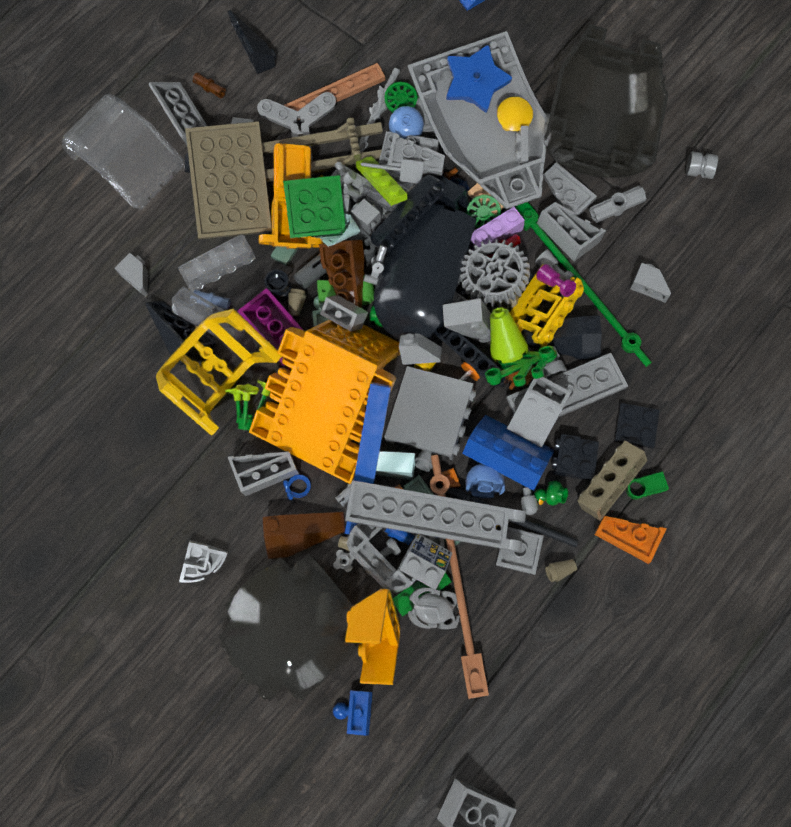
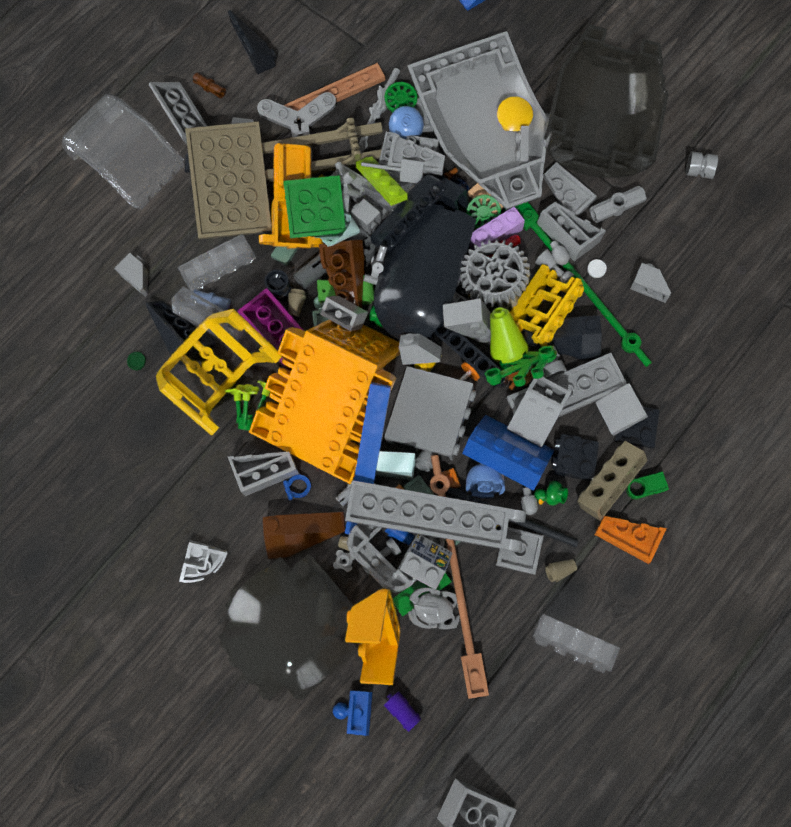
(136, 361): none -> dark green piece
(404, 713): none -> dark purple piece
(476, 78): blue plate -> none
(551, 277): magenta piece -> none
(559, 253): none -> light grey cylinder
(576, 643): none -> clear brick
(596, 268): none -> white piece
(621, 409): none -> light grey tile

